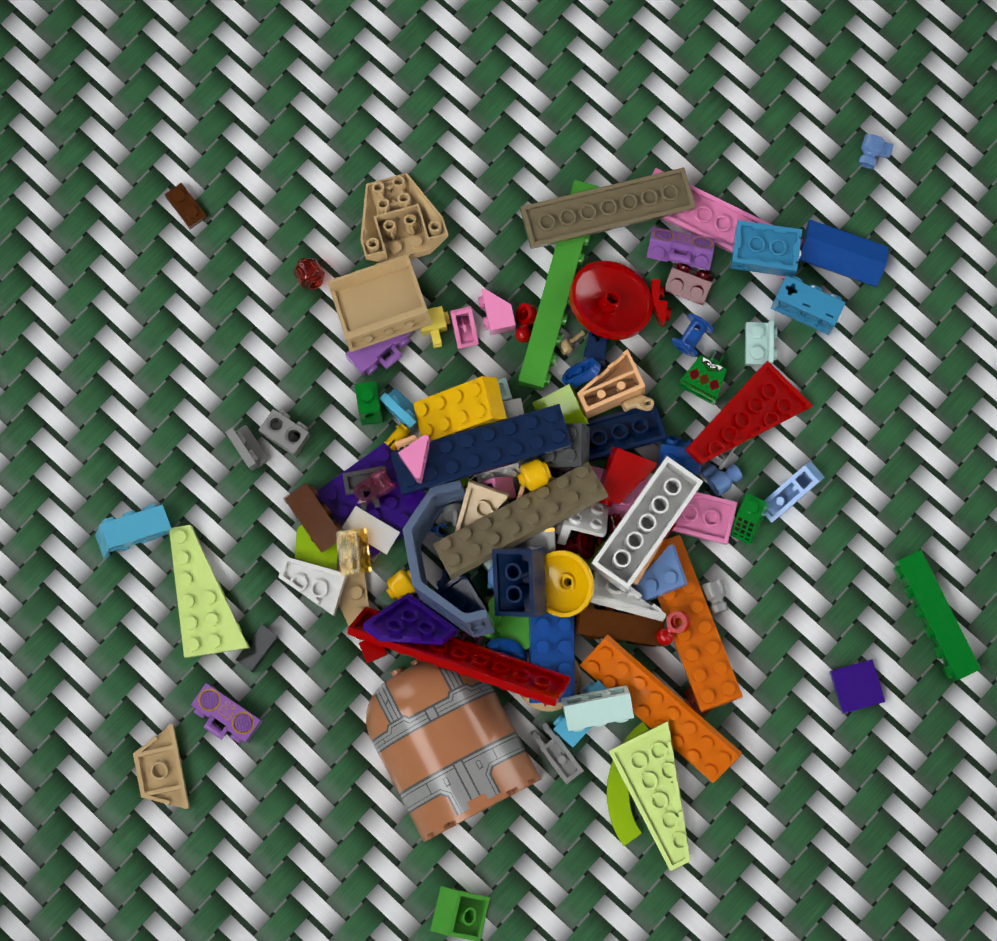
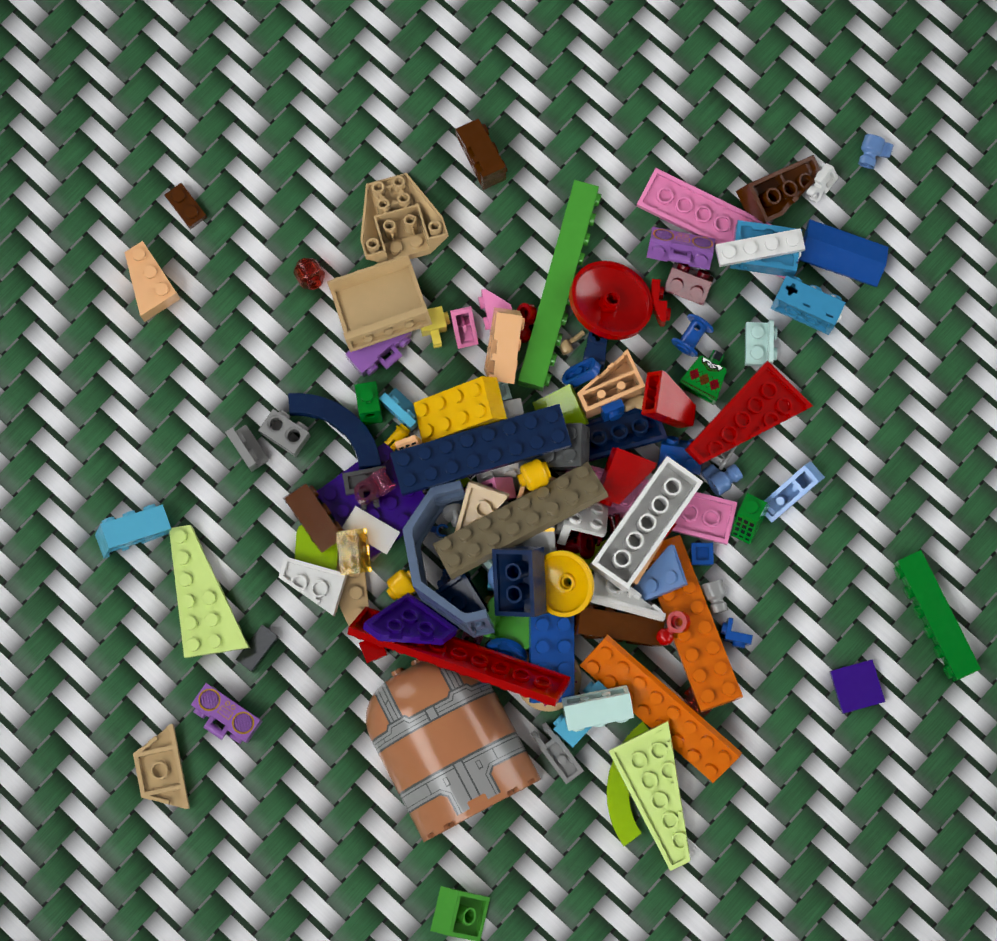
(149, 282): none -> light nougat wedge
(342, 420): none -> dark blue tile
(415, 457): bright pink slope -> none
(481, 153): none -> reddish brown wedge
(504, 345): none -> light nougat wedge
(607, 208): dark tan plate -> none
(613, 410): none -> blue plate
(667, 401): none -> red slope
(702, 554): none -> blue plate
(738, 639): none -> blue bracket
(760, 247): none -> white plate
(776, 192): none -> reddish brown wedge
(823, 182): none -> white plate

